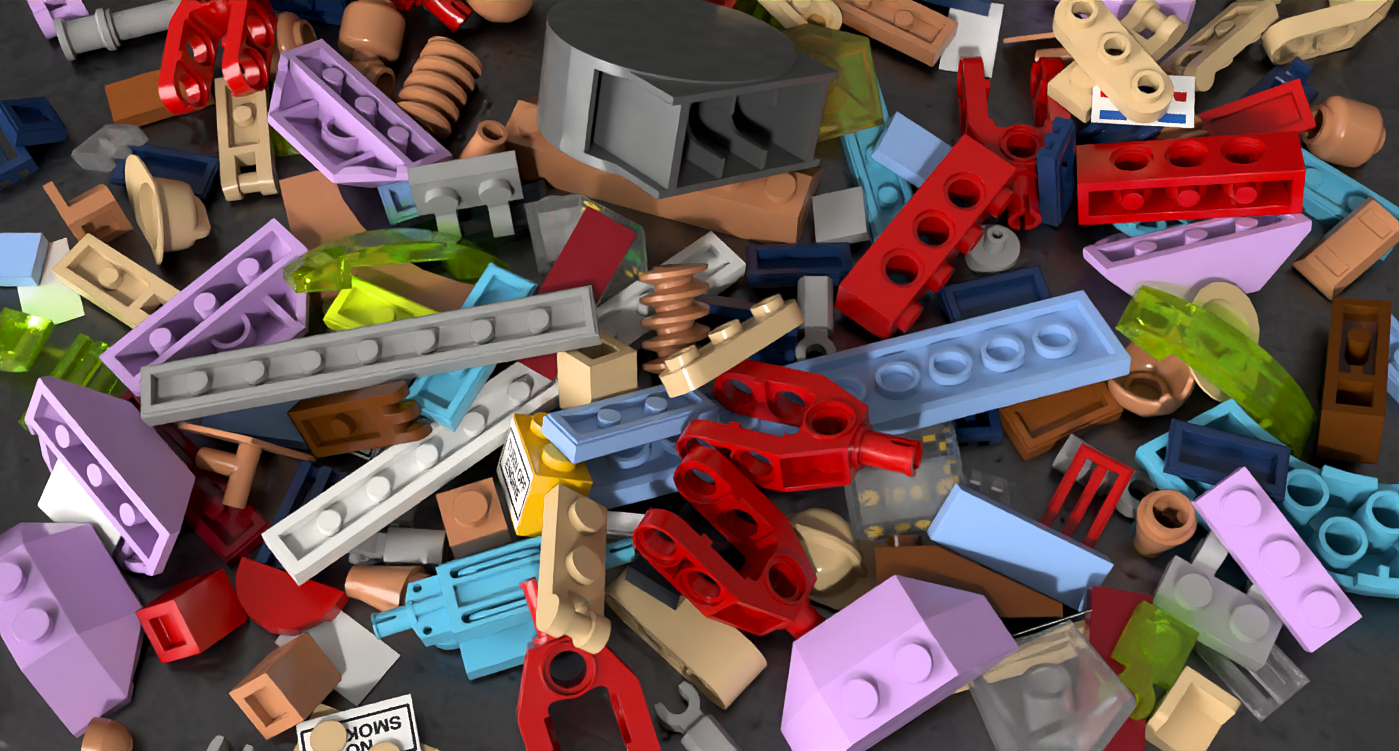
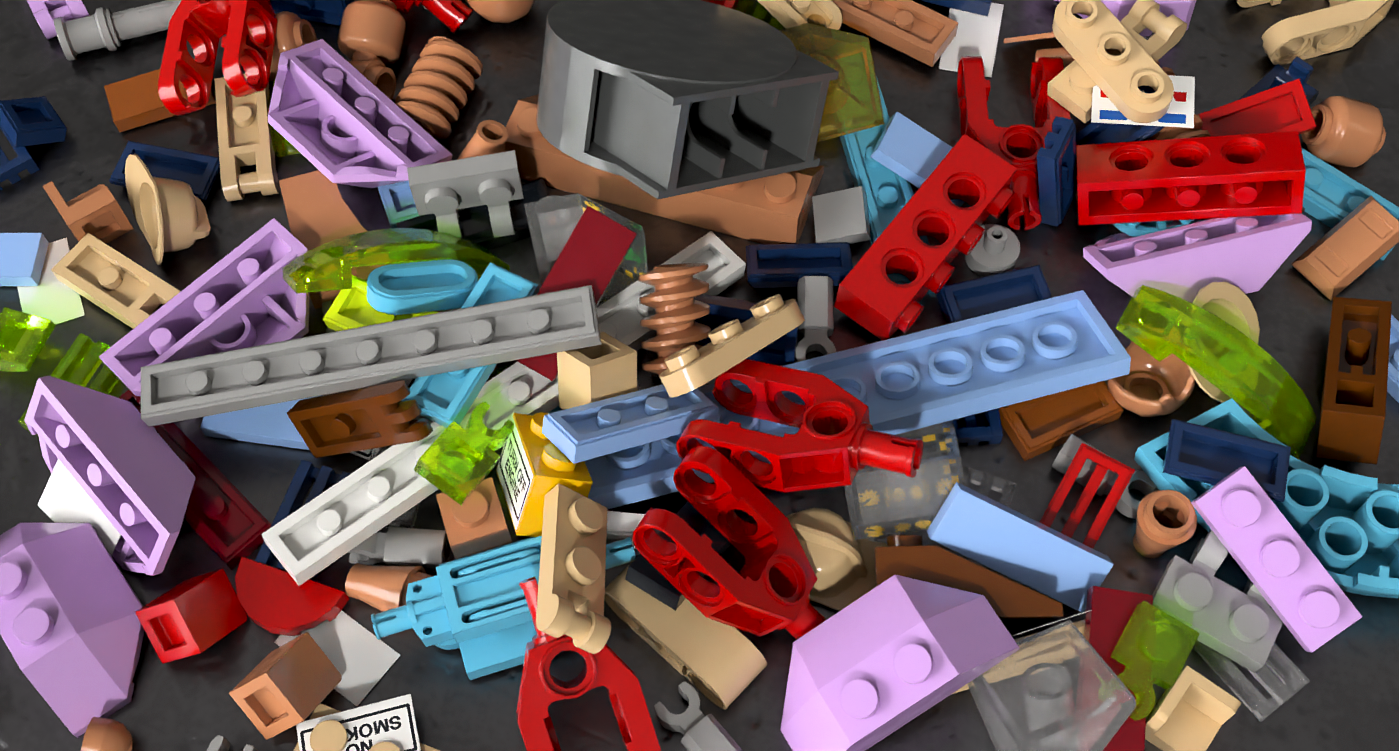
(98, 151): clear tile -> none
(239, 466): nougat shield -> none
(420, 286): none -> medium azure tile
(463, 456): none -> clear neon green plate
(1221, 41): tan plate -> none

